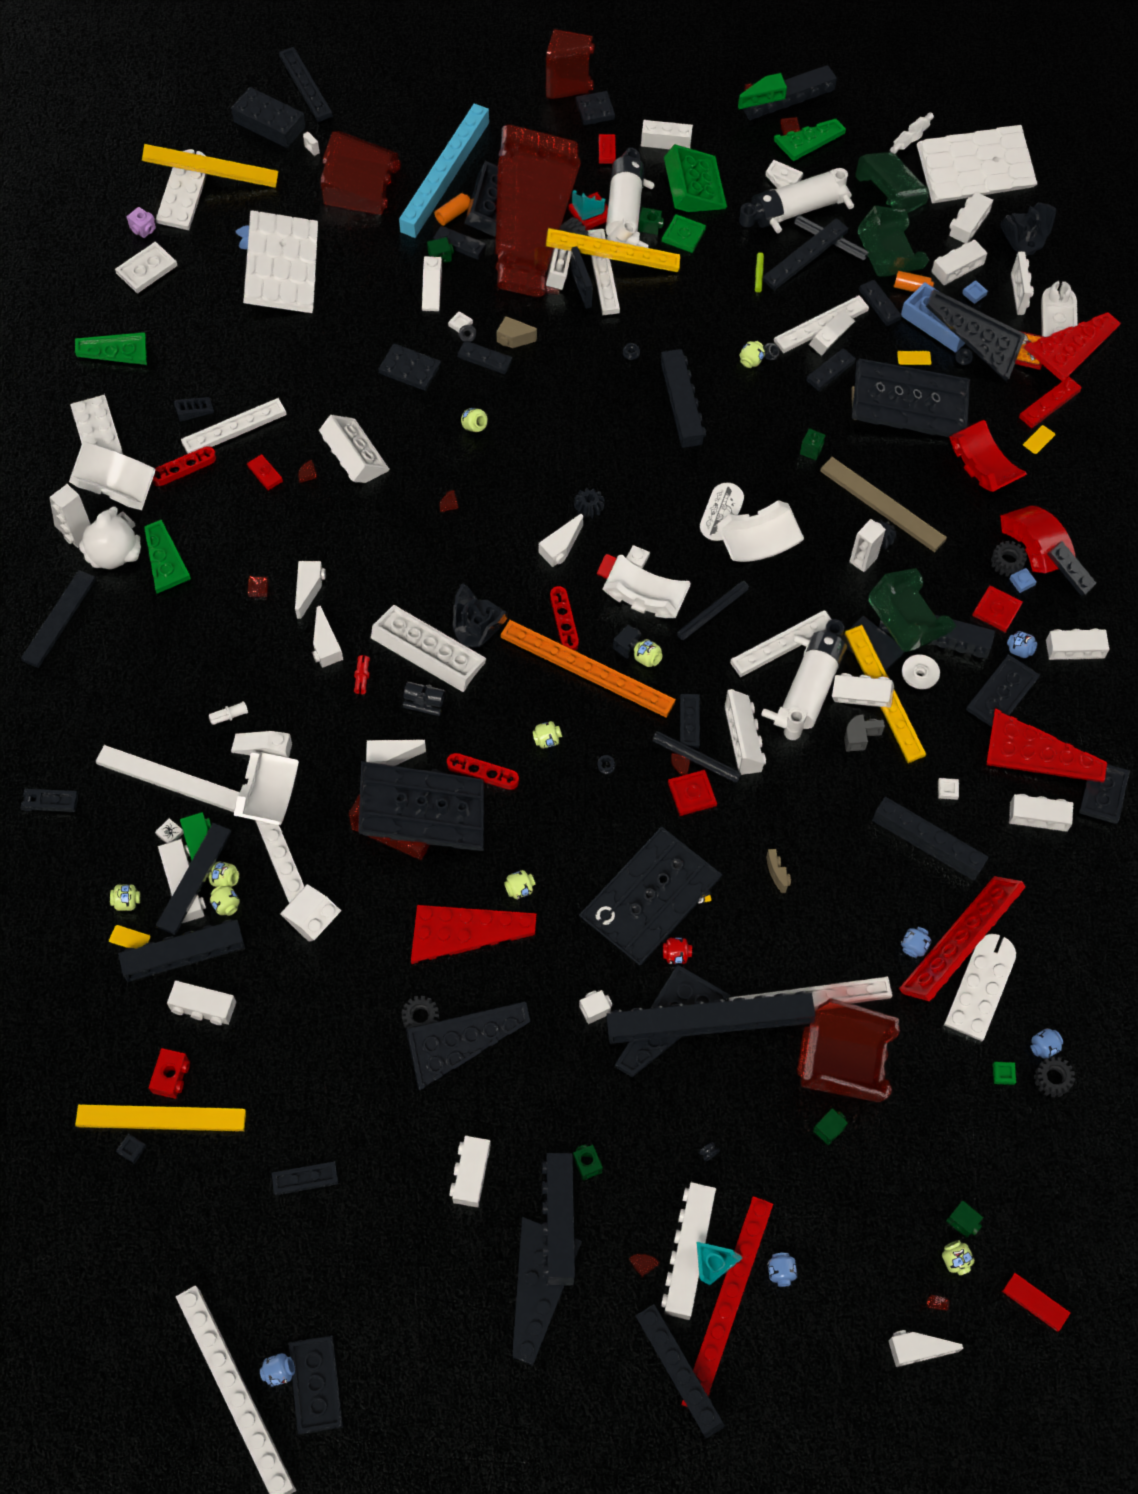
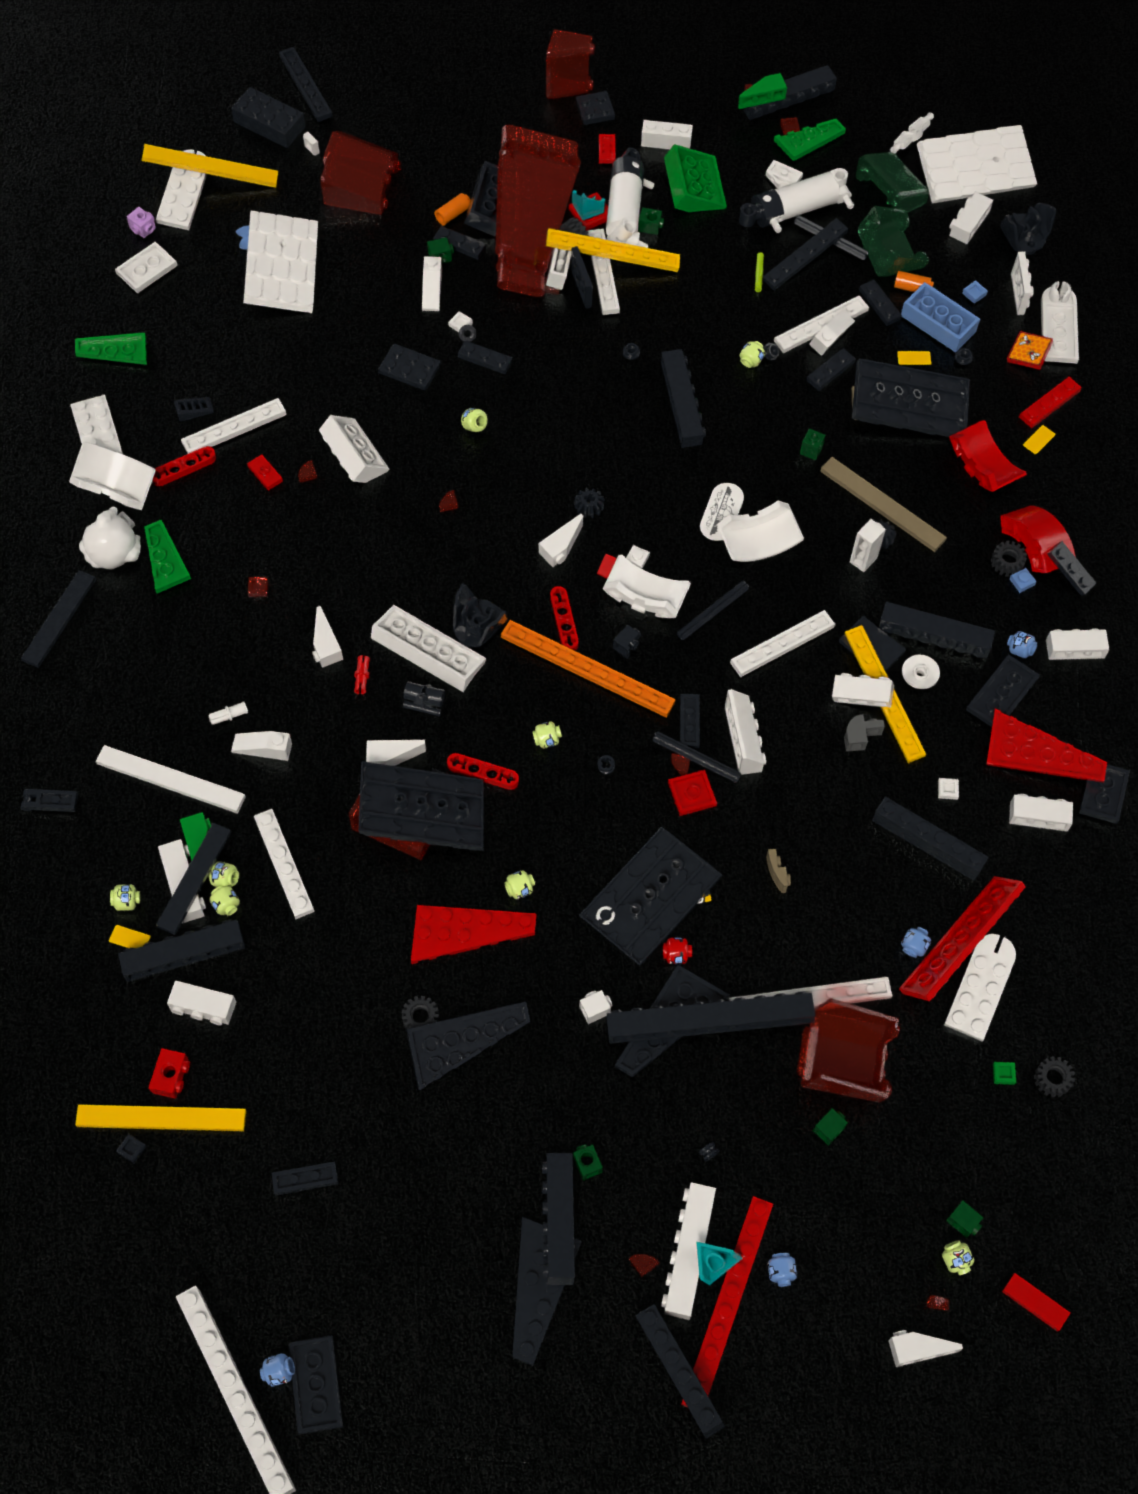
(69, 514): white wedge -> none
(169, 831): white tile -> none
(268, 787): white panel -> none
(308, 584): white slope -> none
(310, 912): white slope -> none
(444, 171): medium azure brick -> none
(470, 1171): white brick -> none
(515, 333): dark tan slope -> none
(648, 653): yellowish green head -> none
(684, 233): green tile -> none
(812, 682): white piece -> none
(905, 611): clear green windscreen -> none
(959, 262): white brick -> none
(987, 337): black wing -> none
(997, 608): red tile -> none
(1046, 1043): medium blue head -> none
(1071, 346): red wing -> none

